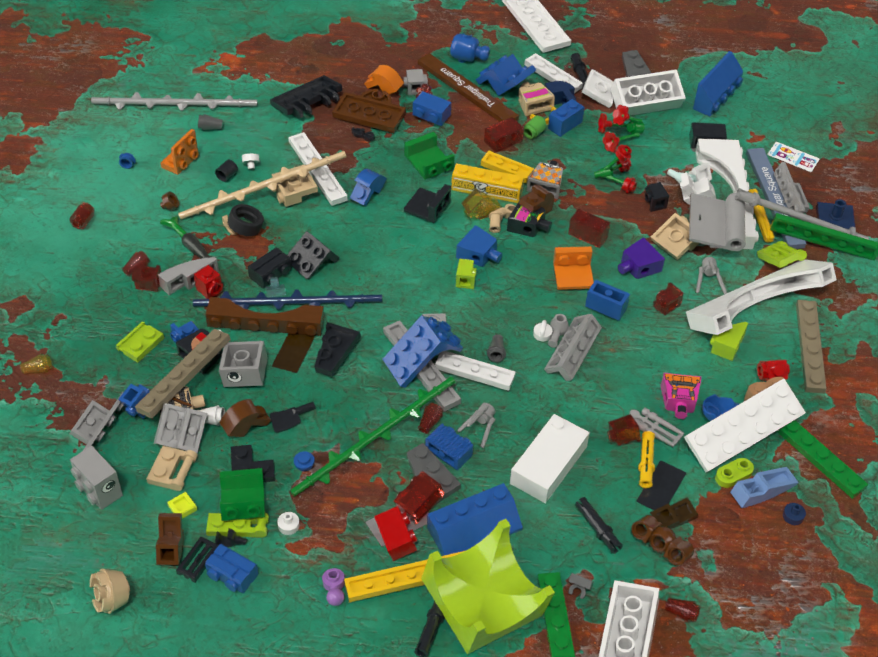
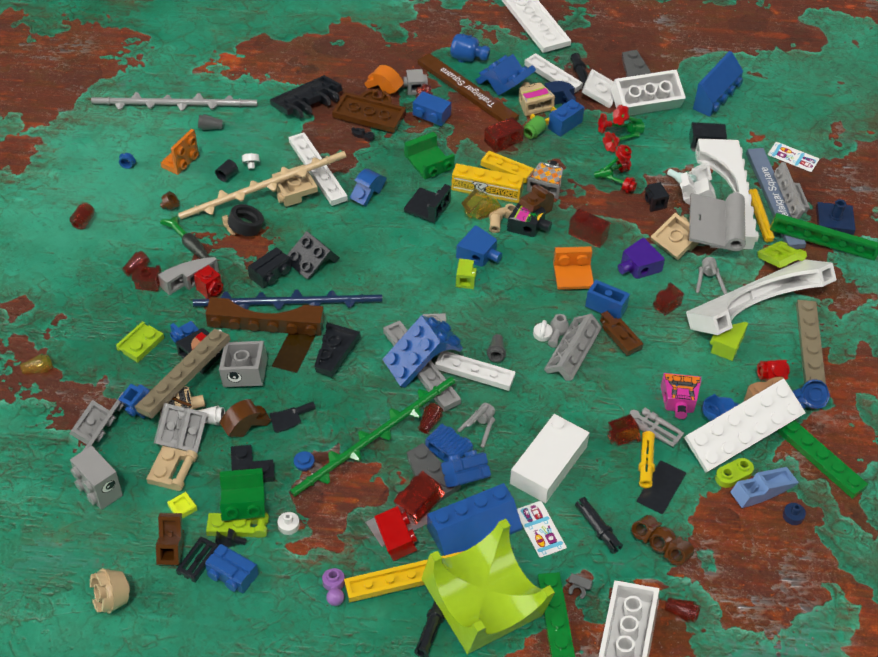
(275, 289): clear light blue tile -> none
(465, 469): none -> blue brick
(540, 529): none -> sticker
(621, 333): none -> reddish brown hinge
(676, 514): dark brown slope -> none
(754, 199): light grey bar -> none
(812, 394): none -> blue hair

